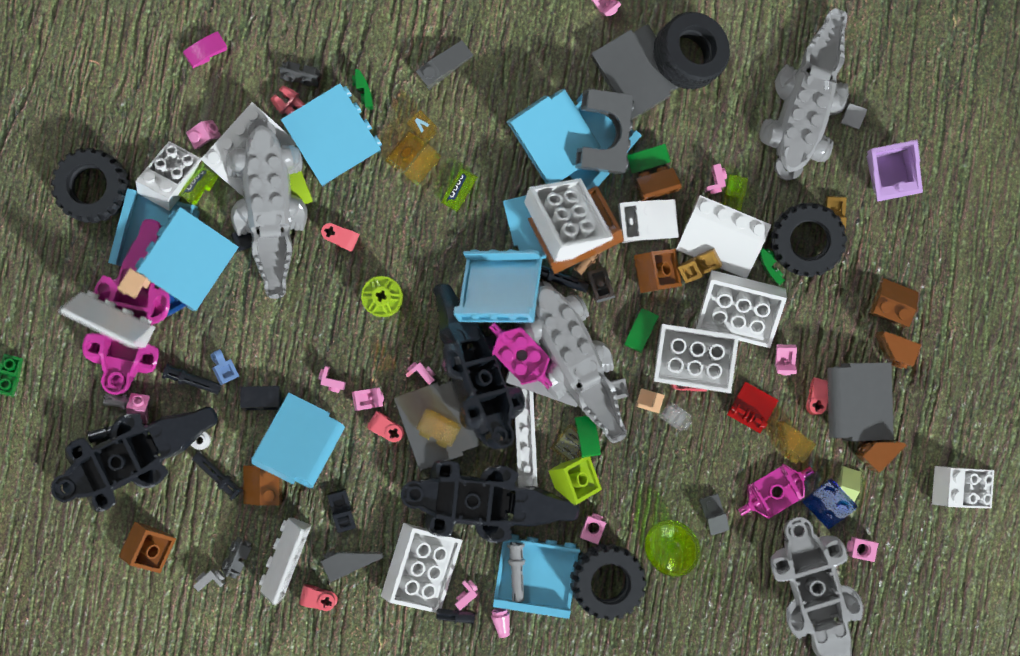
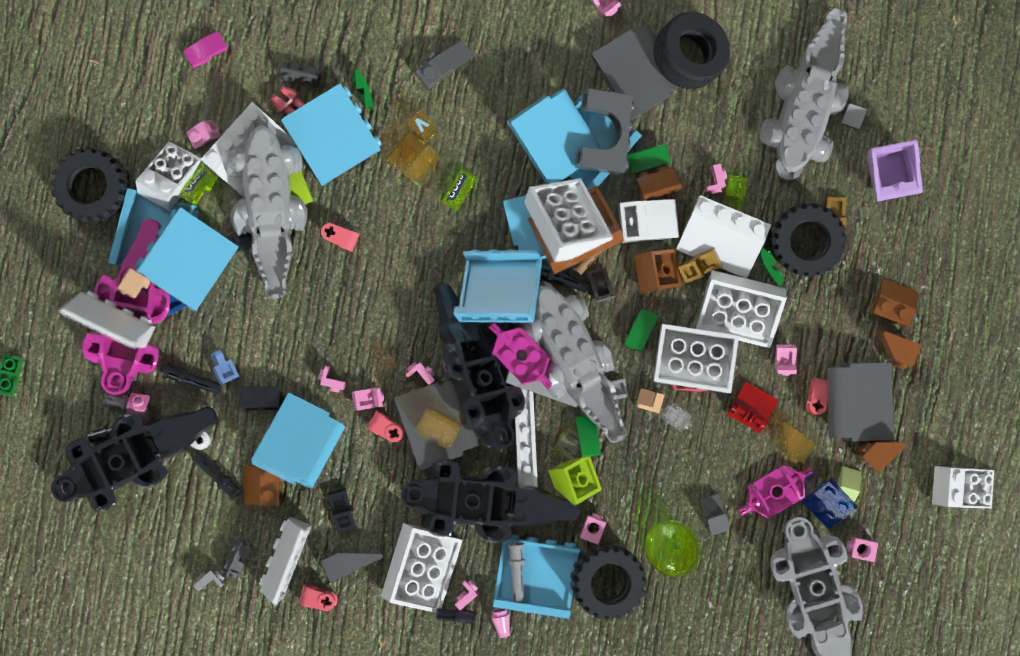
(147, 547): dark orange slope -> none
(385, 307): lime wheel -> none

